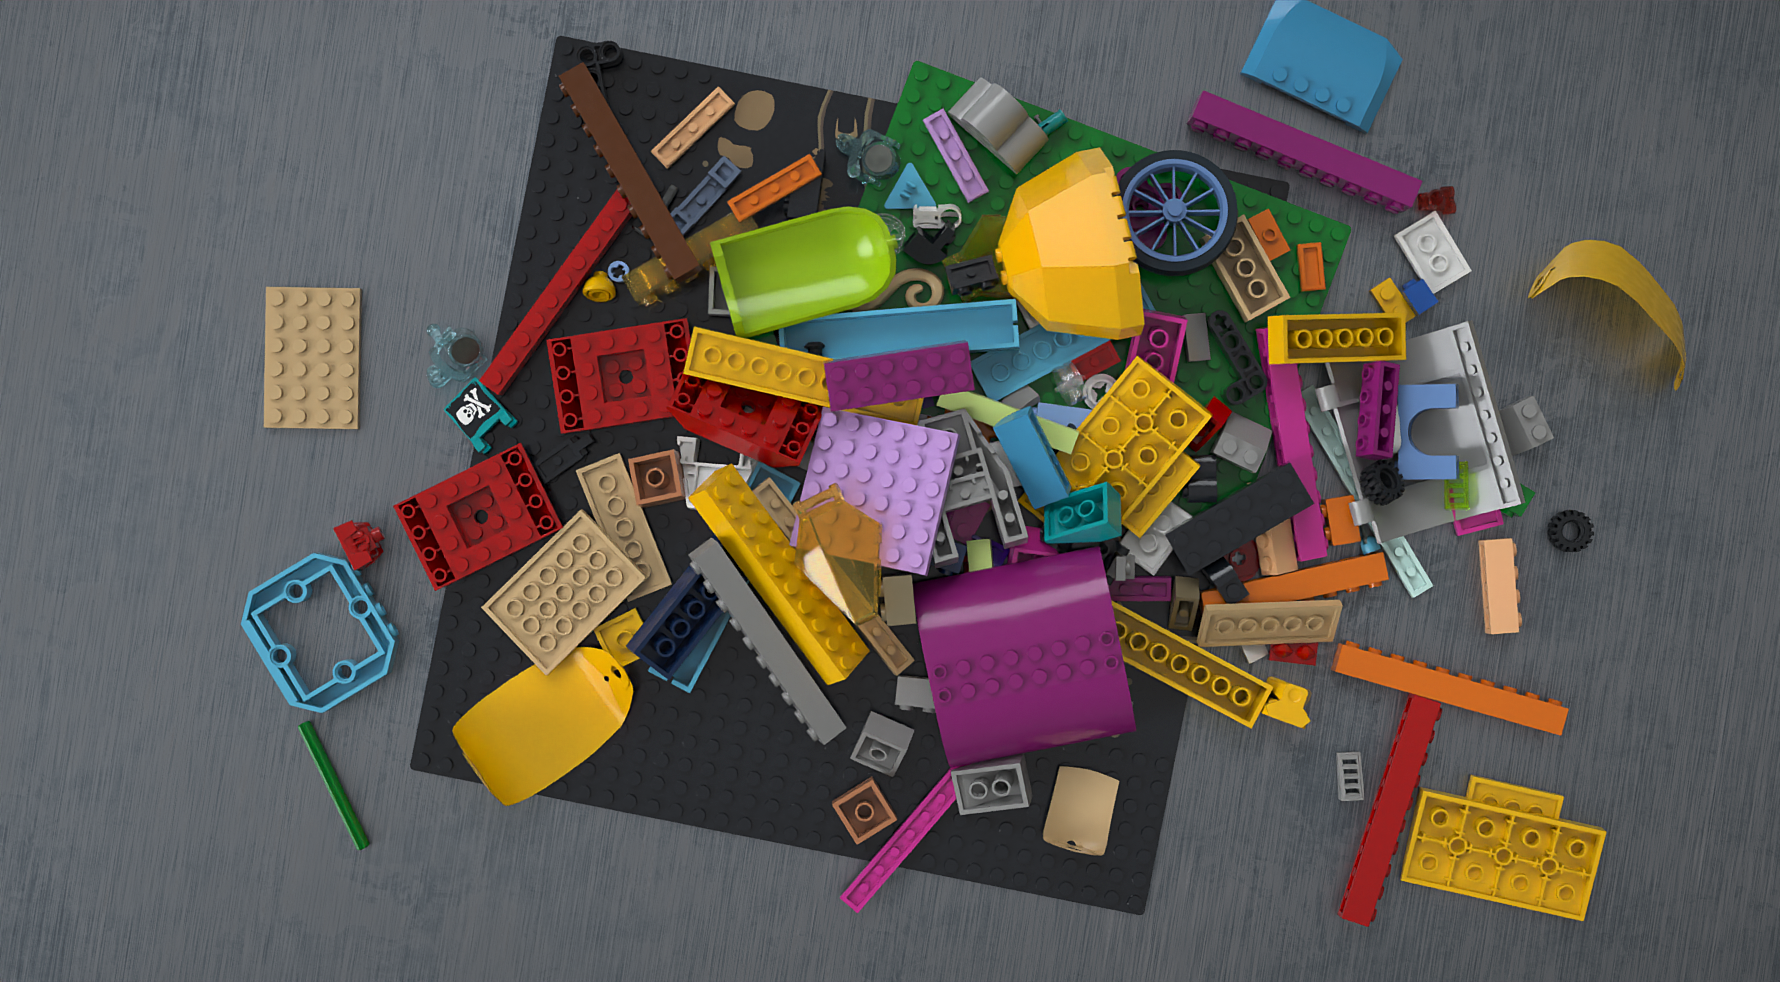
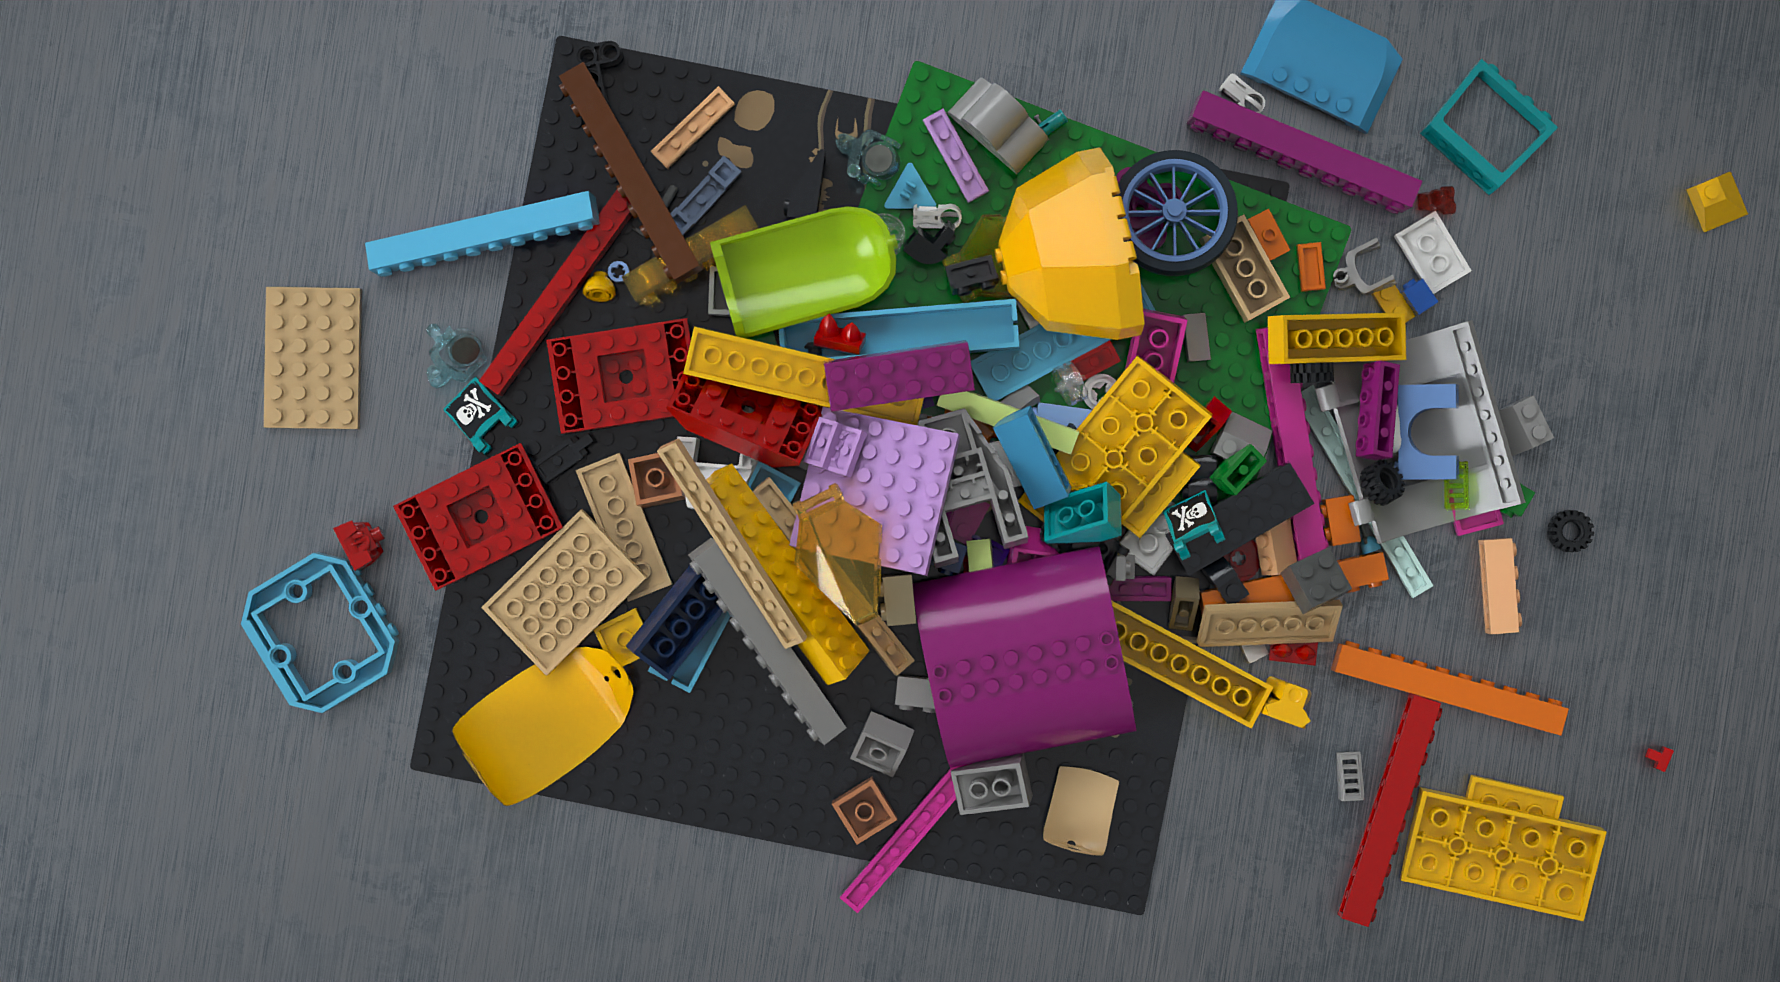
(333, 785): green axle -> none
(482, 233): none -> medium azure brick
(731, 543): none -> tan plate
(774, 188): orange tile -> none
(835, 447): none -> lavender slope
(843, 339): none -> red tile
(903, 277): tan plant -> none
(1190, 520): none -> flag
(1232, 356): black beam -> none
(1238, 470): none -> green slope
(1240, 91): none -> white piece
(1312, 372): none -> black tyre
(1316, 580): none -> dark grey brick
(1351, 274): none -> light grey piece
(1463, 154): none -> teal windscreen
(1618, 267): yellow piece -> none
(1661, 758): none -> red tile
(1717, 201): none -> yellow slope

